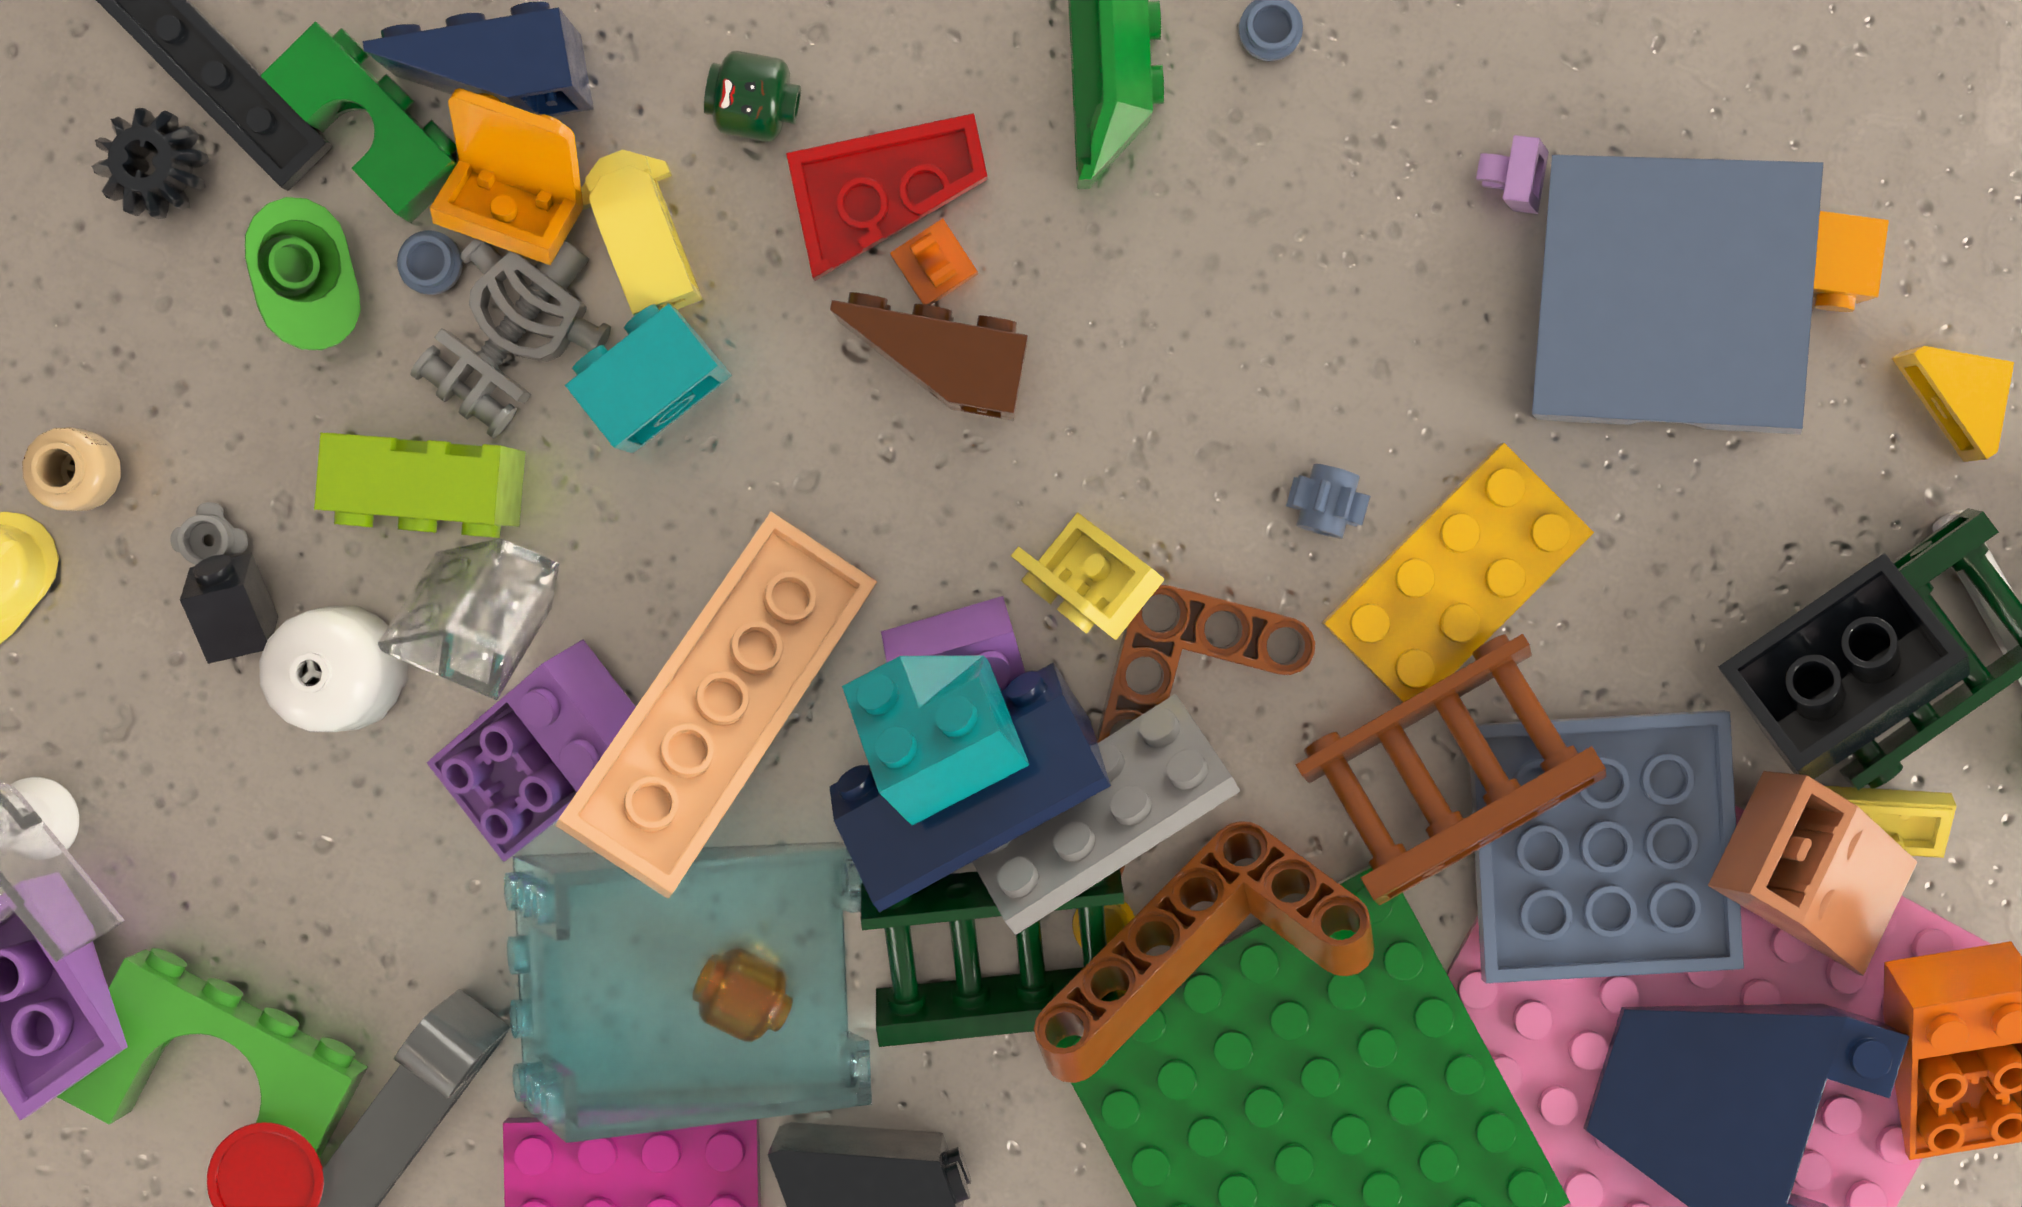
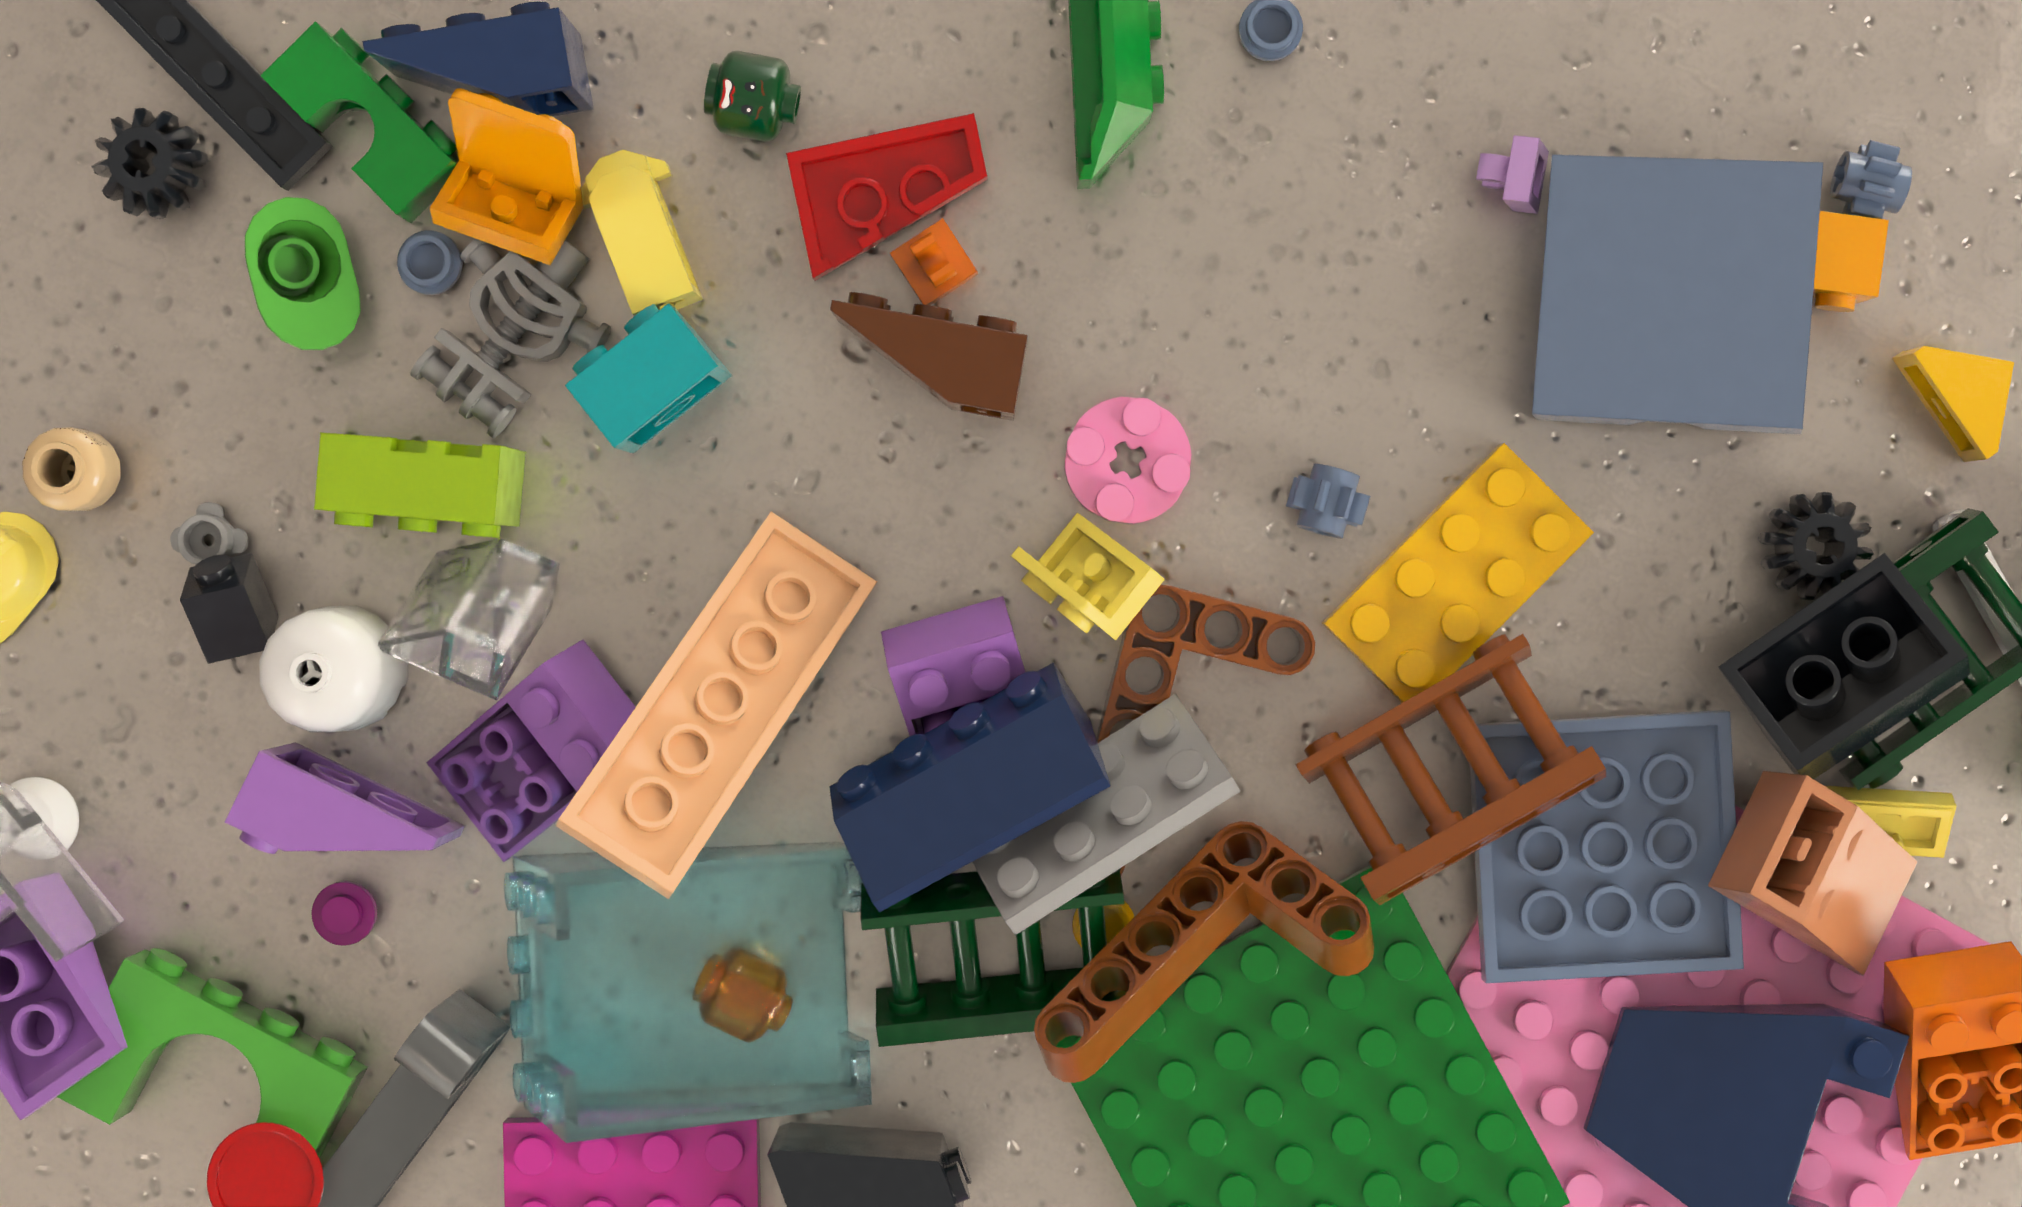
(315, 804): none -> medium lavender slope
(344, 913): none -> magenta plate
(933, 731): teal slope -> none
(1138, 424): none -> bright pink plate
(1828, 526): none -> black gear
(1871, 180): none -> sand blue gear

